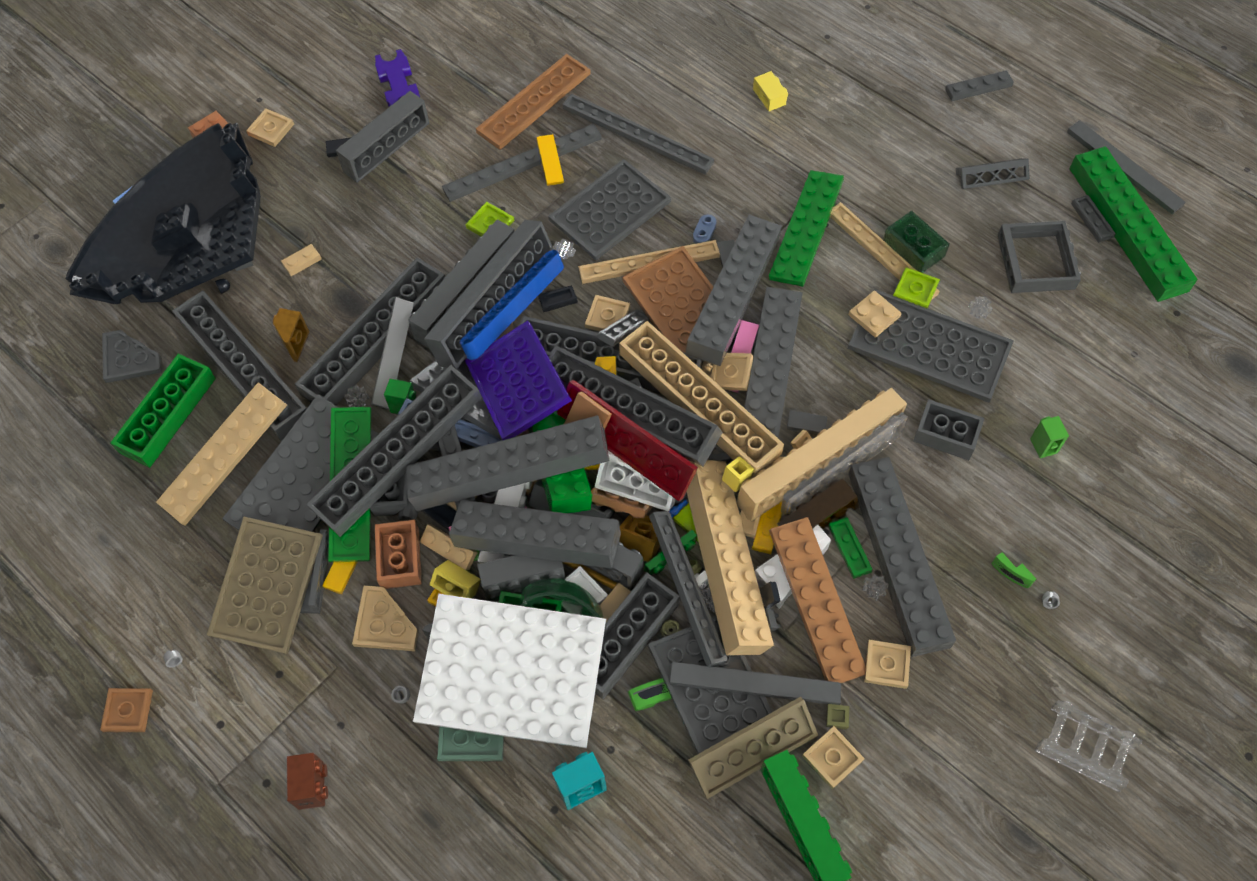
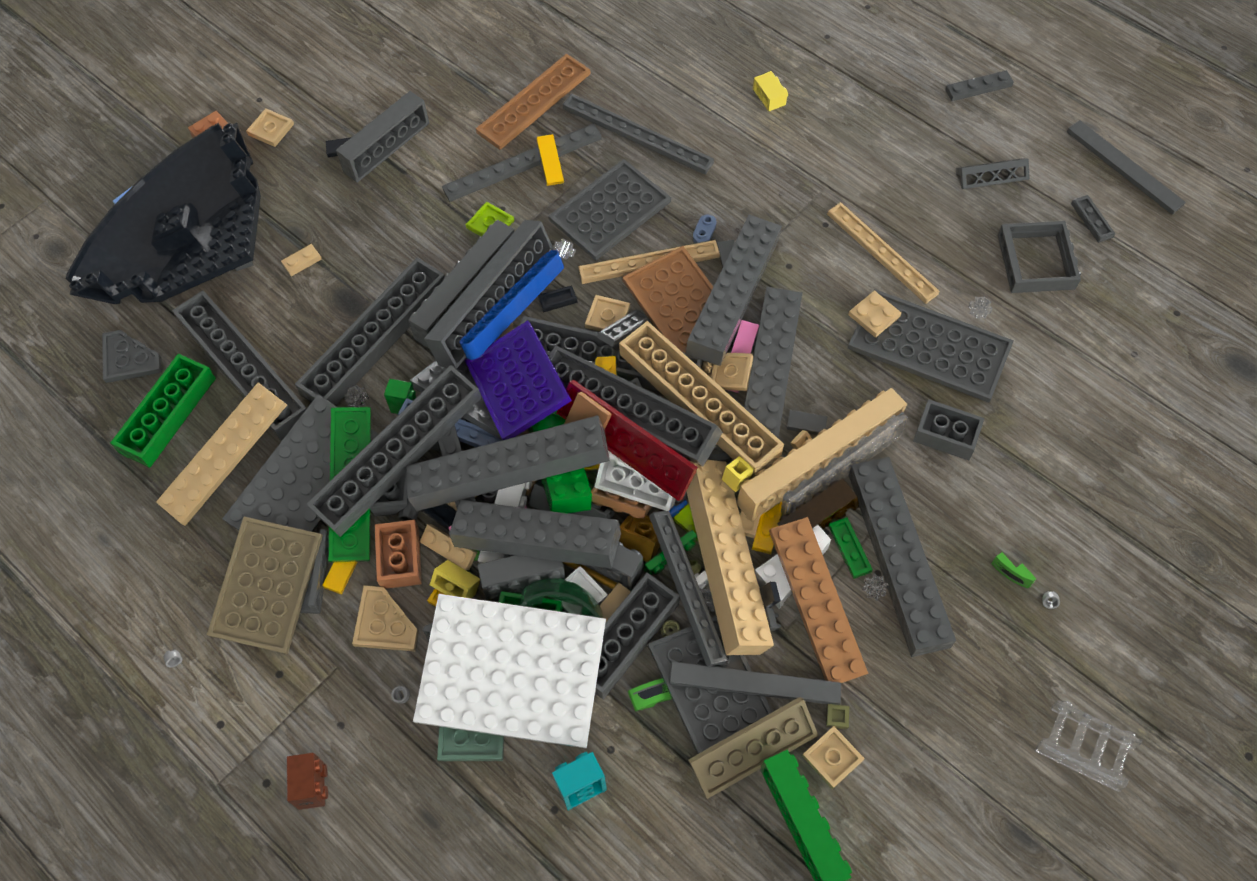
(126, 710): medium nougat tile -> none
(223, 285): black hinge -> none
(291, 330): pearl gold slope -> none
(392, 349): light grey tile -> none
(395, 74): dark purple piece -> none
(806, 228): green plate -> none
(887, 664): tan plate -> none
(916, 242): clear green brick -> none
(916, 287): lime tile -> none
(1049, 436): bright green brick -> none
(1133, 224): green brick -> none

